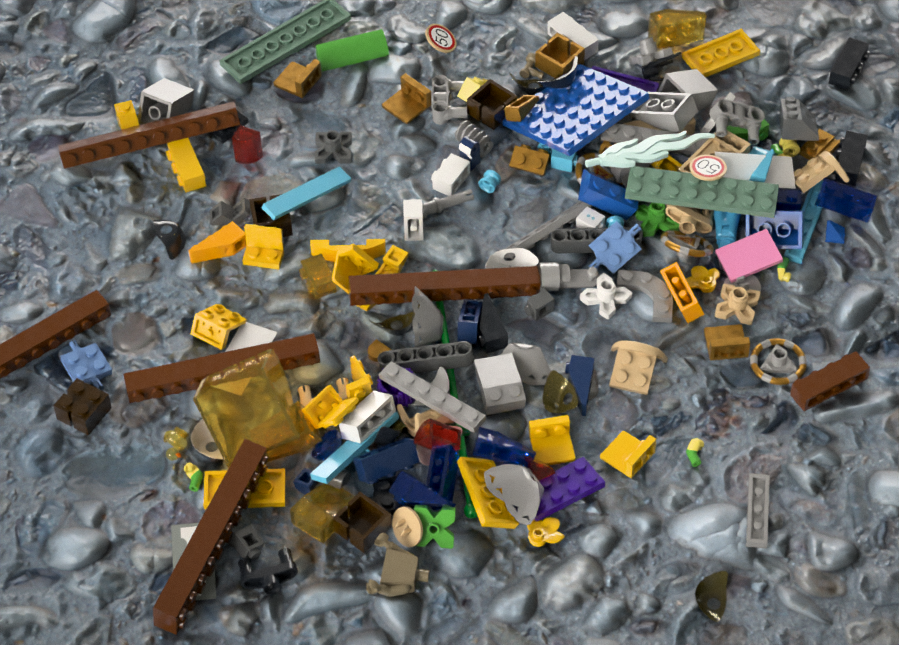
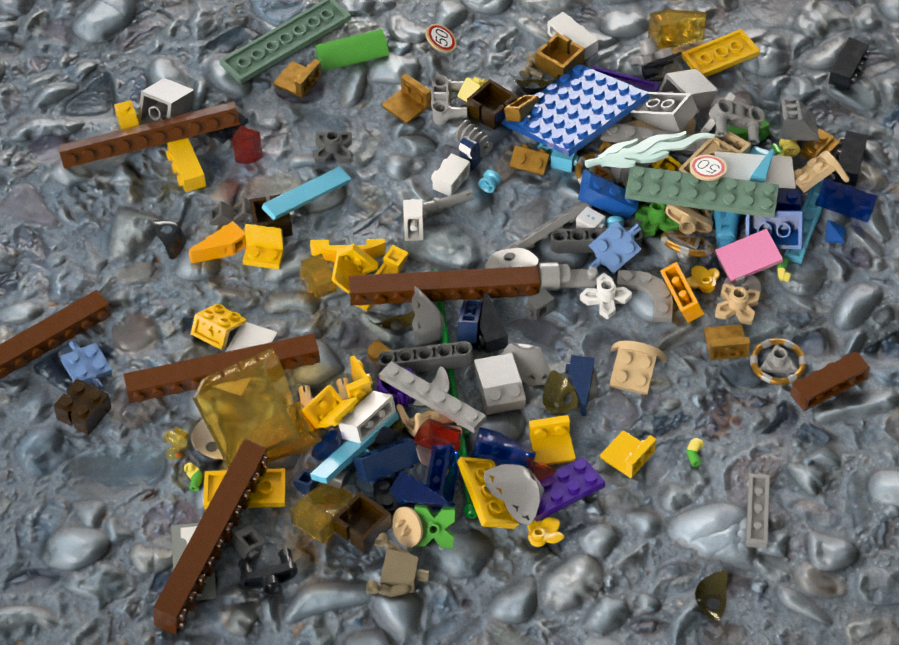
(563, 81): black piece -> none

